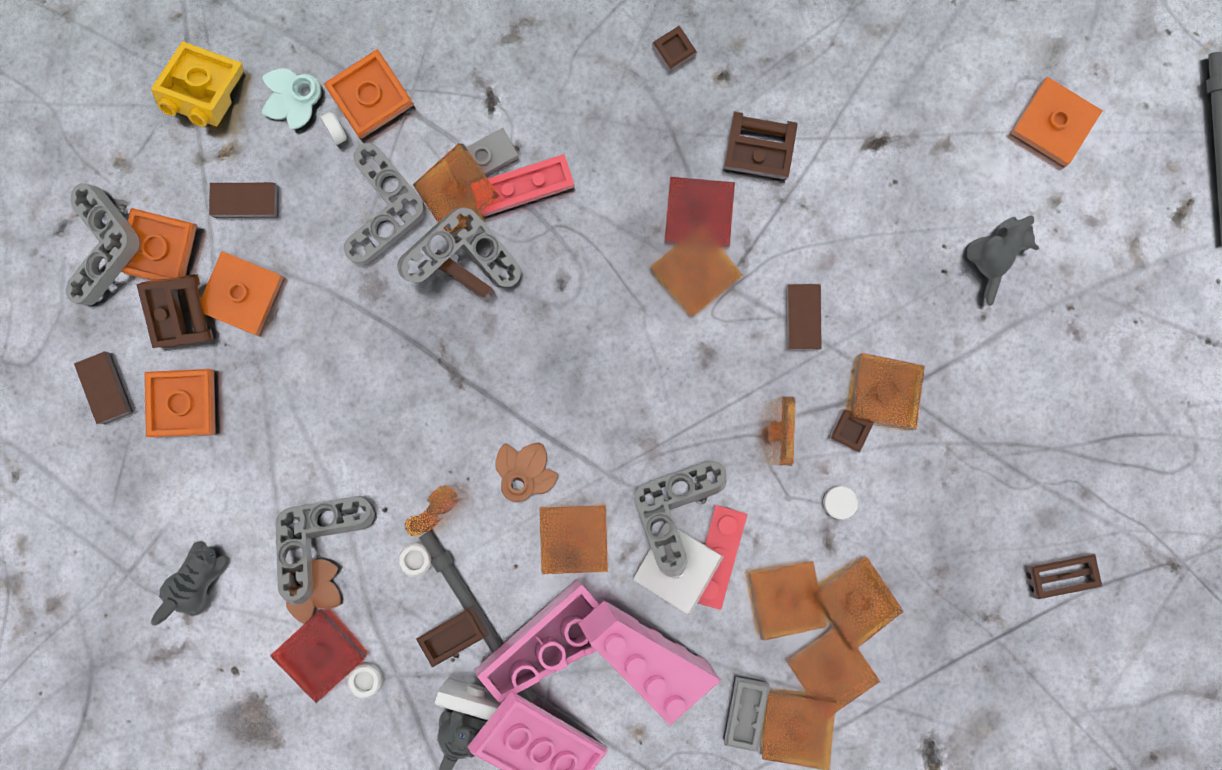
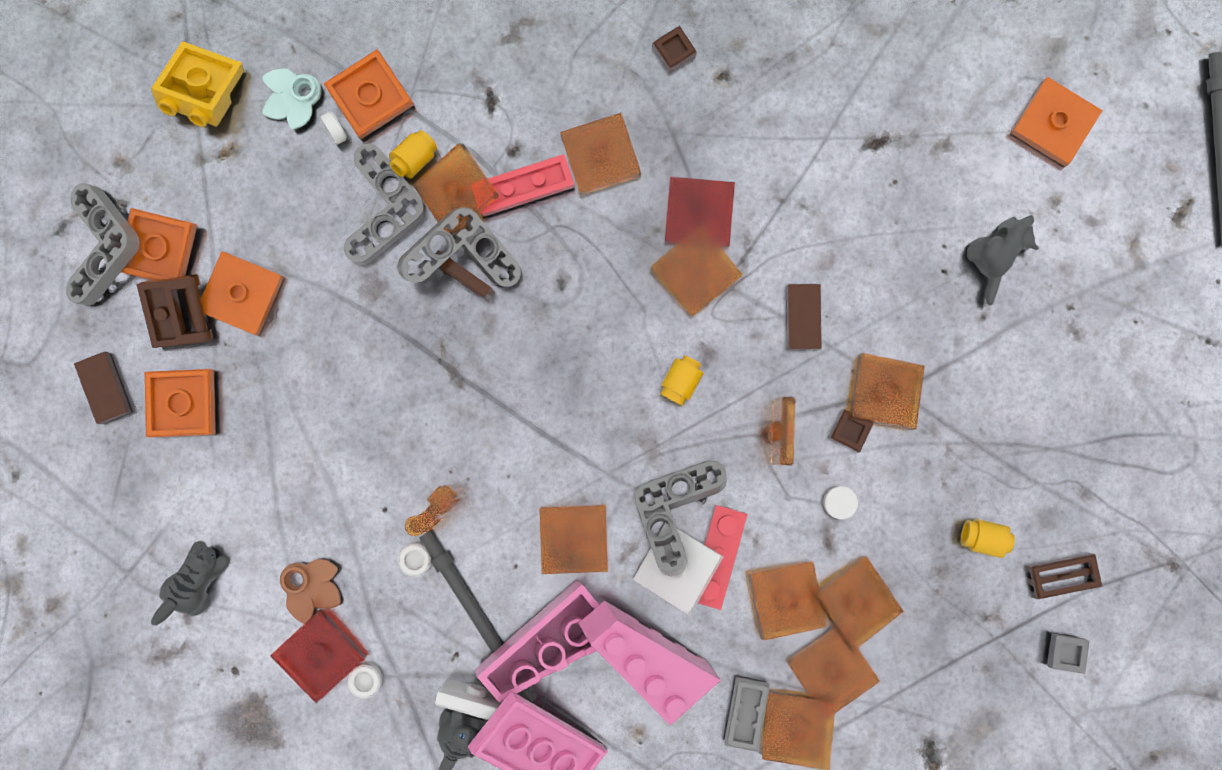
(243, 199): reddish brown tile -> none
(308, 529): light grey beam -> none
(412, 154): none -> yellow brick
(452, 636): reddish brown tile -> none
(493, 151): light grey plate -> none
(528, 468): nougat plate -> none
(600, 153): none -> clear orange plate
(681, 380): none -> yellow brick
(760, 155): reddish brown plate -> none
(987, 538): none -> yellow brick
(1068, 653): none -> flat silver plate

